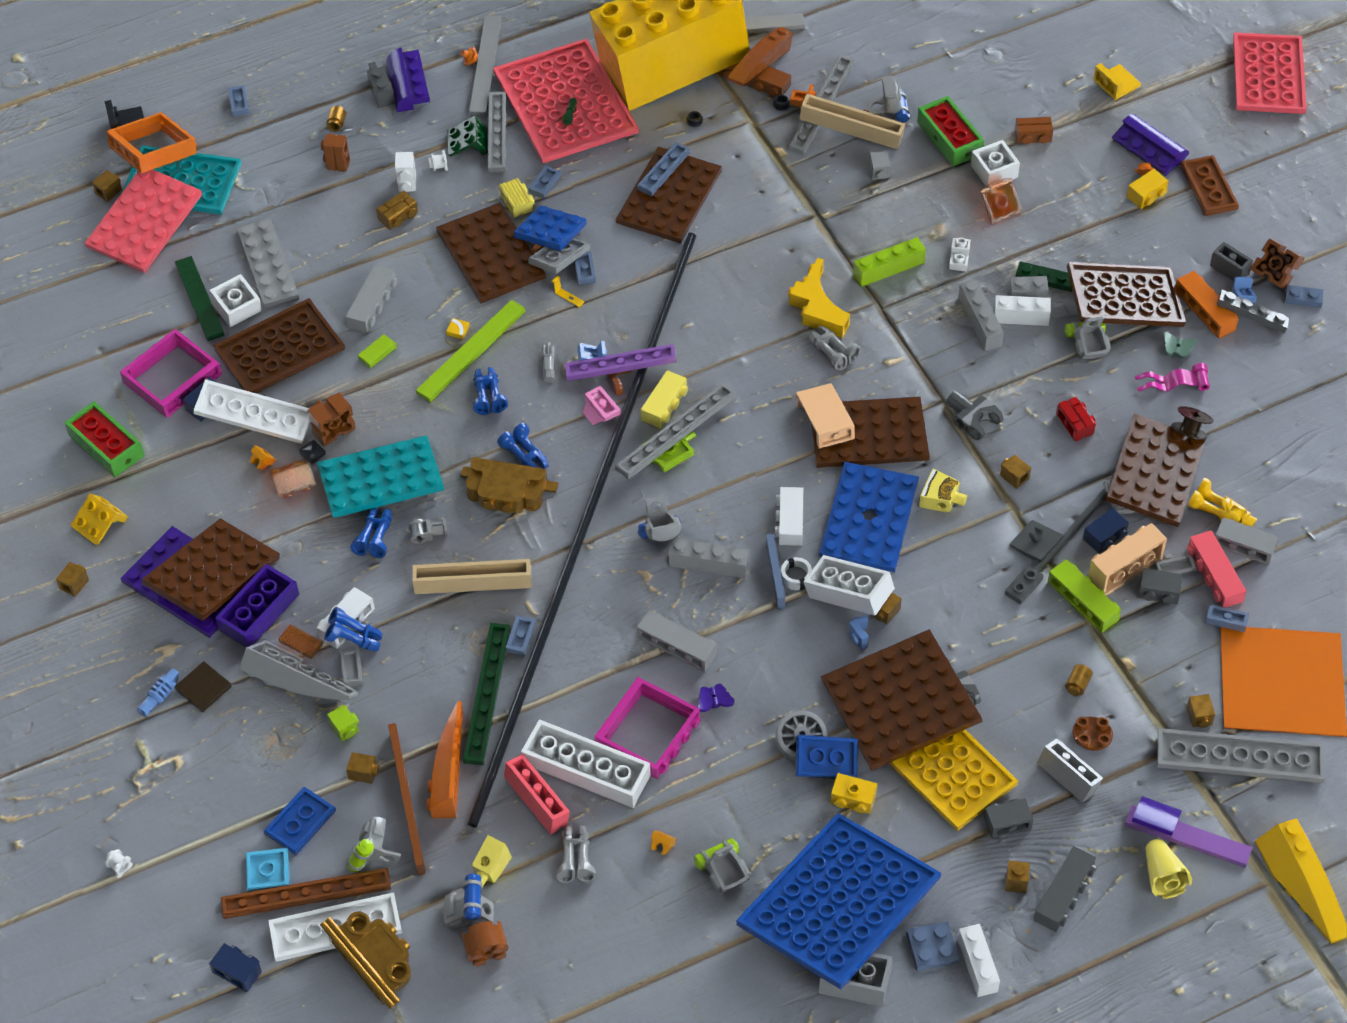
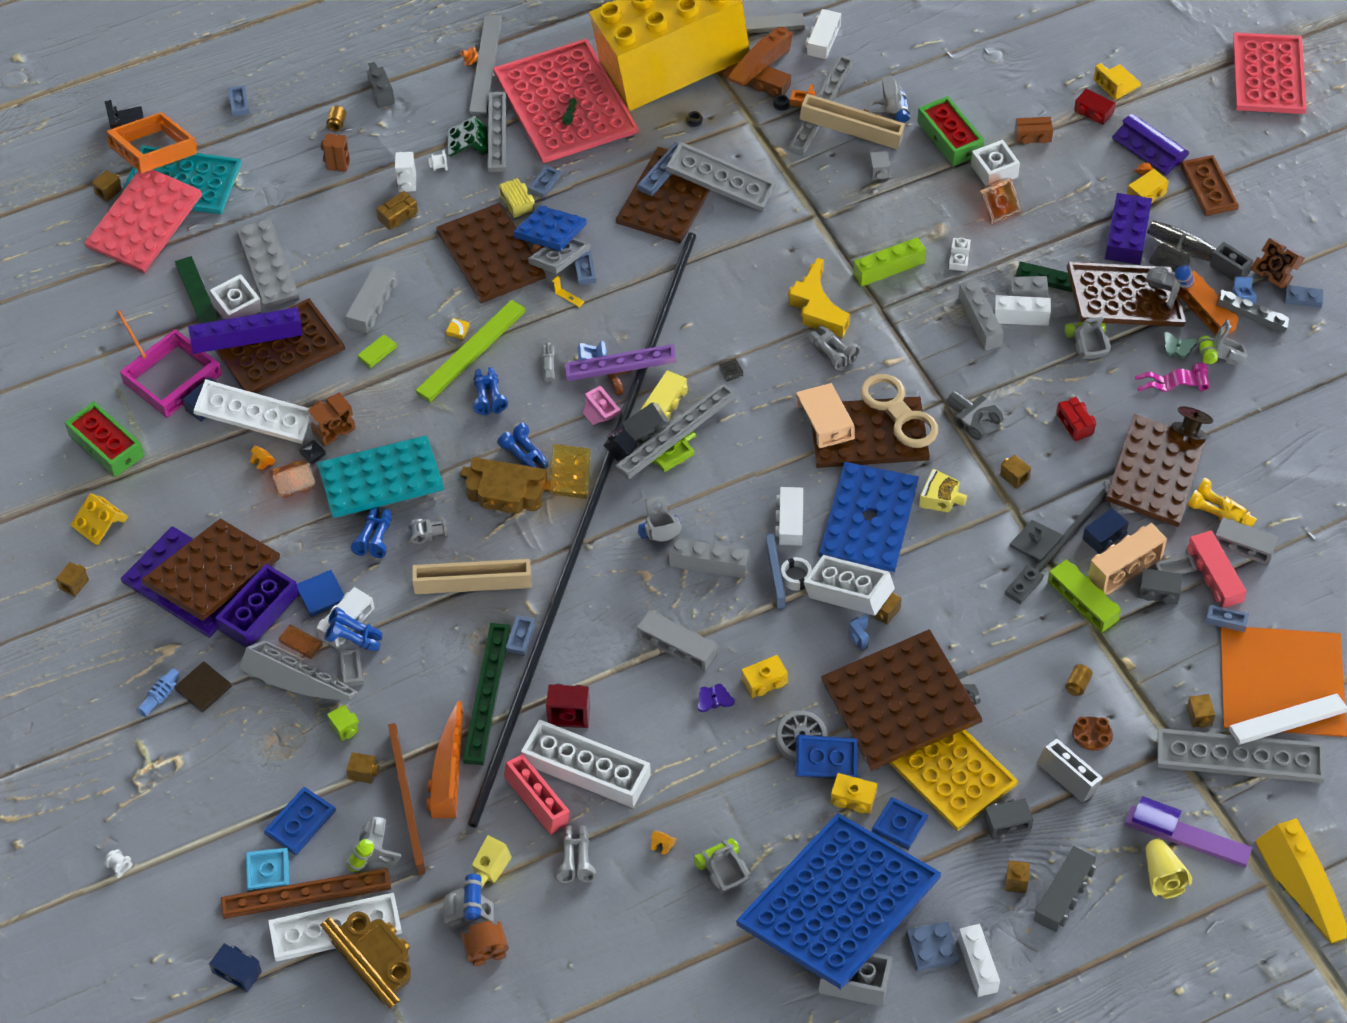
(131, 334): none -> orange piece
(245, 330): none -> dark purple brick
(320, 593): none -> blue tile
(407, 79): dark purple brick -> none
(568, 705): none -> dark red brick
(570, 471): none -> clear yellow plate
(620, 444): none -> black brick
(646, 422): none -> dark grey brick
(662, 697): dark pink window -> none
(720, 176): none -> light grey plate
(731, 370): none -> clear smoke plate
(764, 676): none -> yellow brick
(823, 34): none -> white brick
(899, 411): none -> tan bar
(899, 823): none -> blue tile
(1094, 106): none -> red brick
(1128, 228): none -> dark purple brick
(1170, 281): none -> light grey piece
(1177, 246): none -> clear smoke plate
(1221, 348): none -> light grey piece
(1288, 719): none -> white tile

